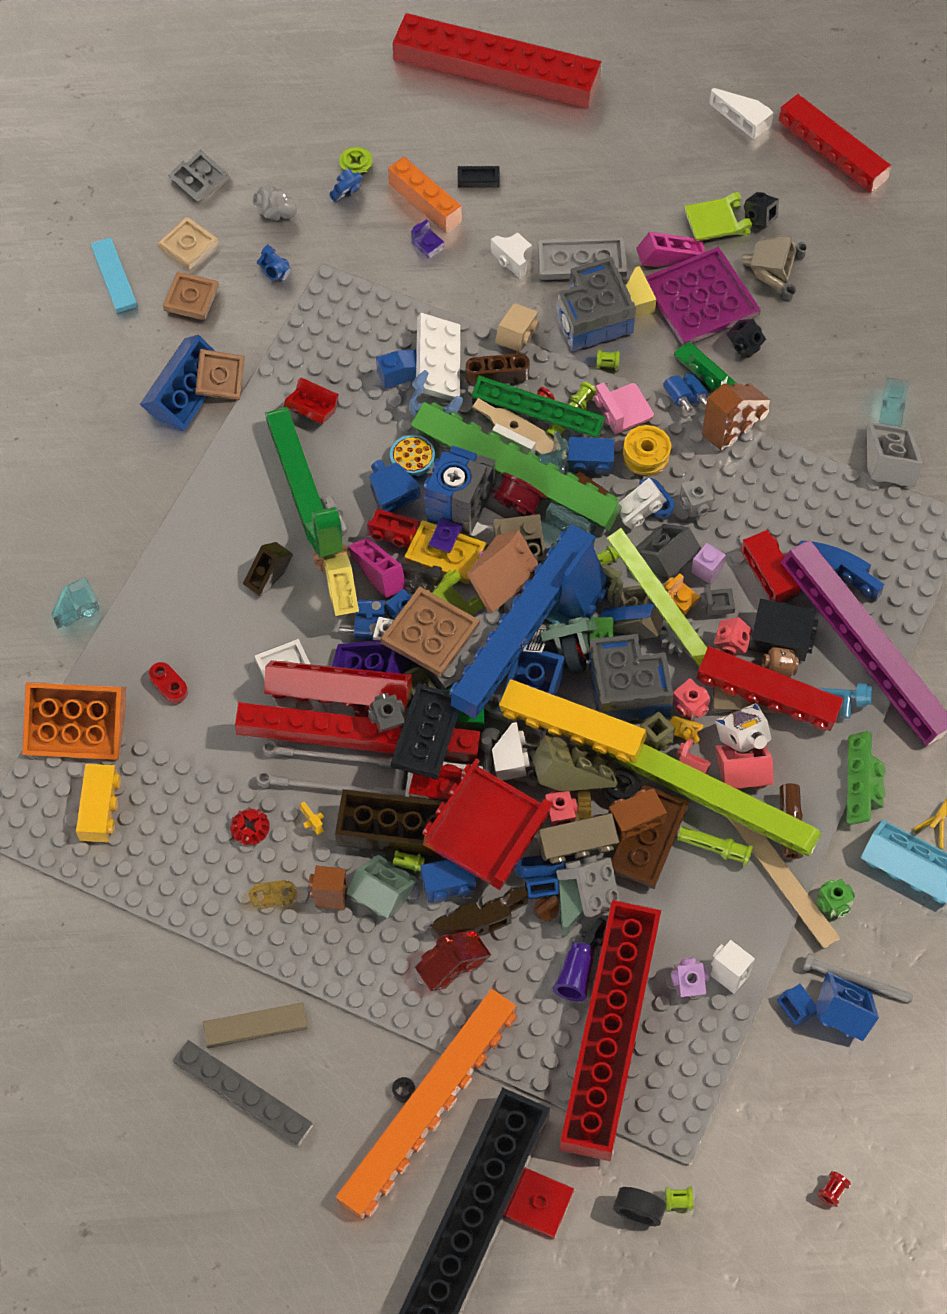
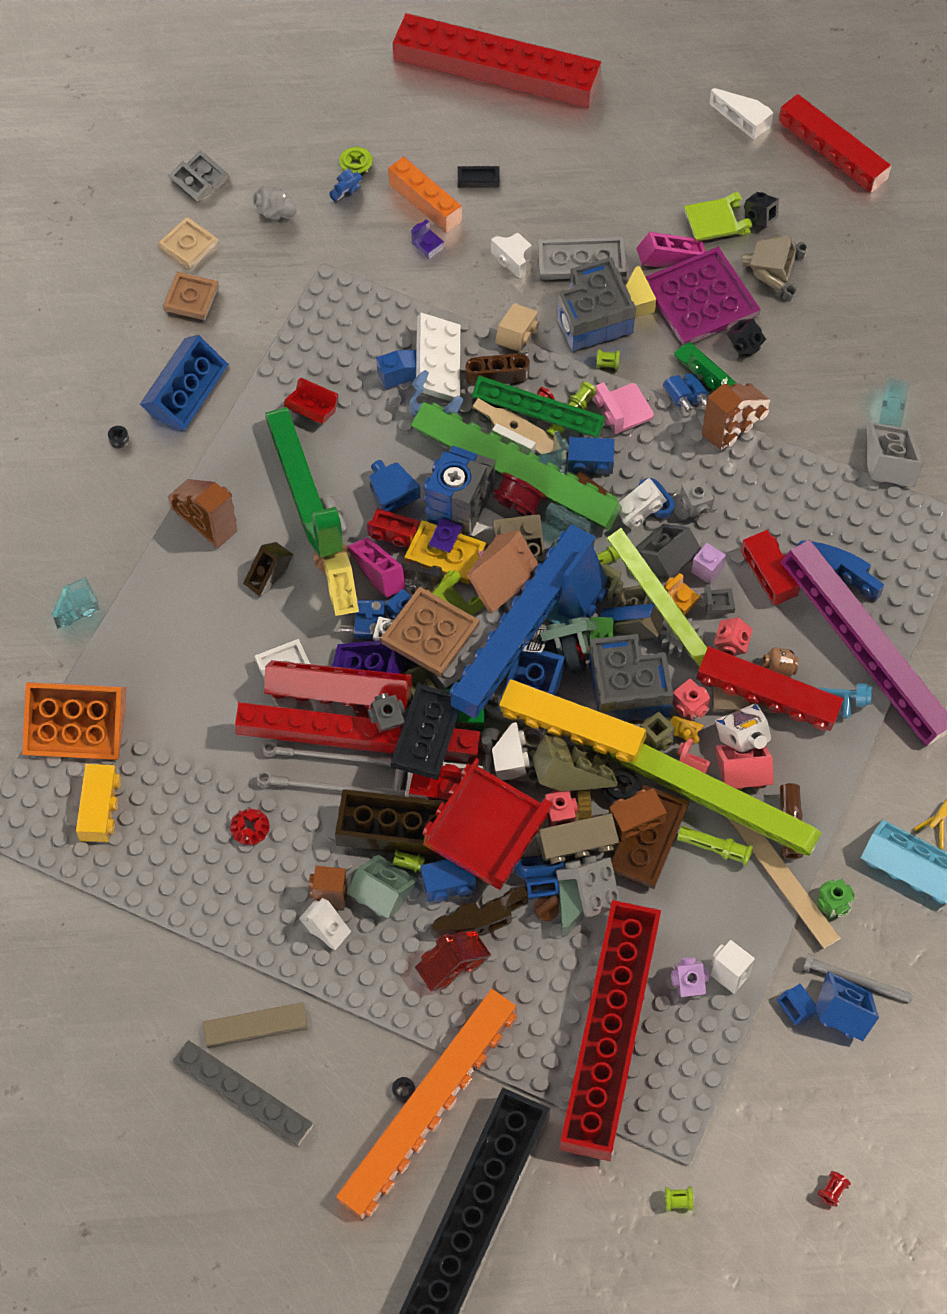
(113, 275): medium azure tile -> none
(117, 430): none -> black bush
(167, 681): red plate -> none
(206, 509): none -> dark orange brick
(219, 374): medium nougat tile -> none
(273, 265): blue plate -> none
(273, 894): clear yellow beam -> none
(312, 819): yellow piece -> none
(325, 923): none -> white brick
(413, 454): tile -> none
(540, 1203): red plate -> none
(575, 973): dark purple plant -> none
(593, 937): black piece -> none
(639, 1206): black tyre -> none
(642, 461): yellow wheel -> none
(783, 627): black brick -> none
(865, 779): bright green bracket -> none

